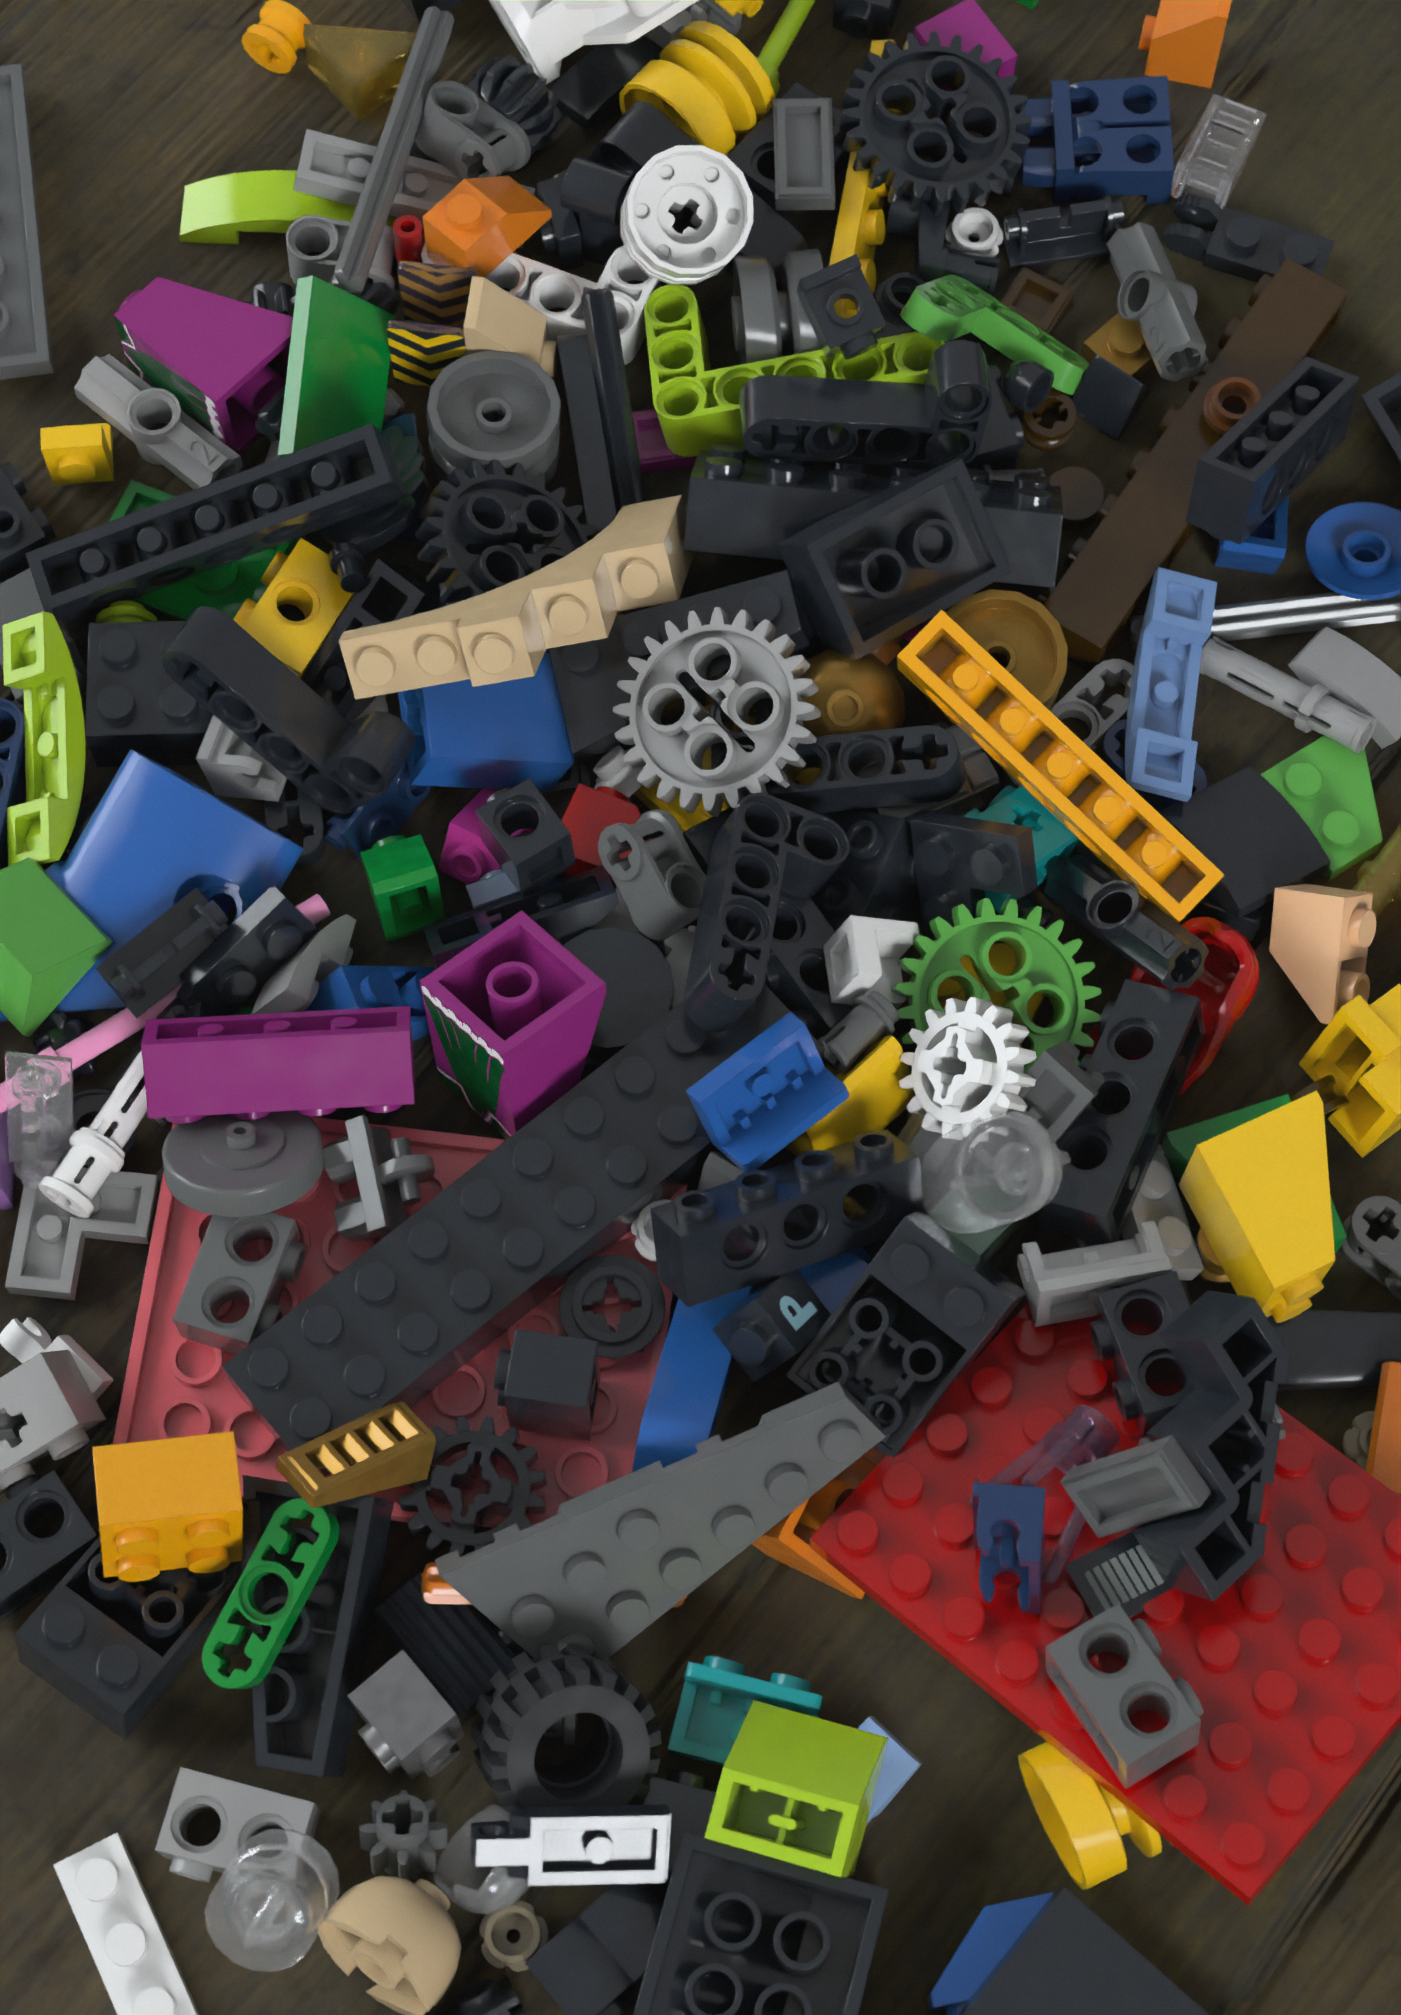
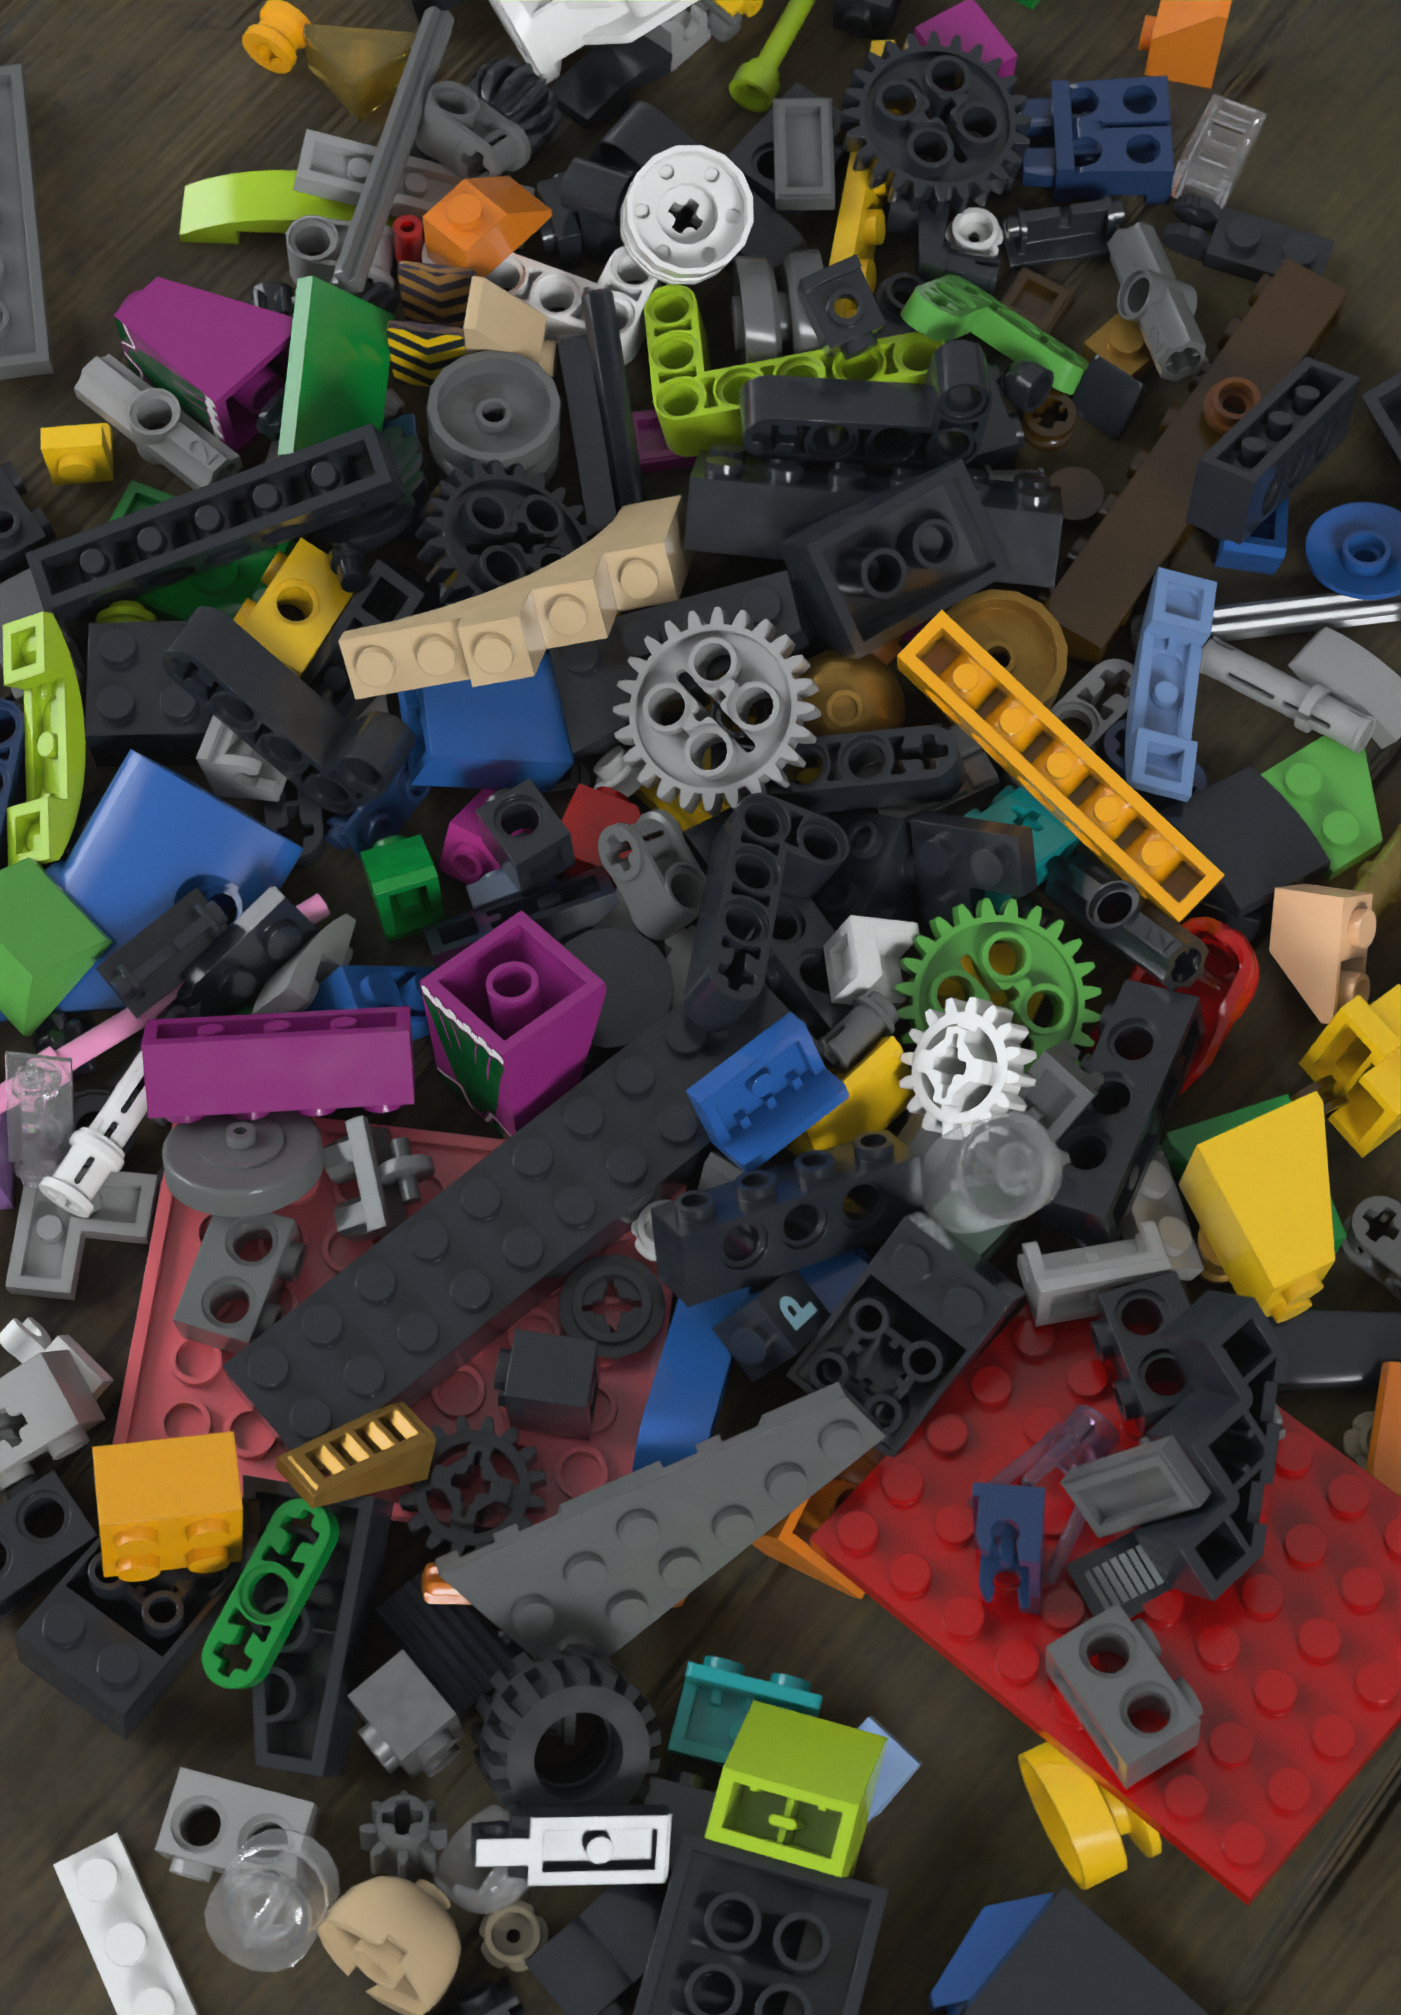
(705, 86): yellow wheel -> none

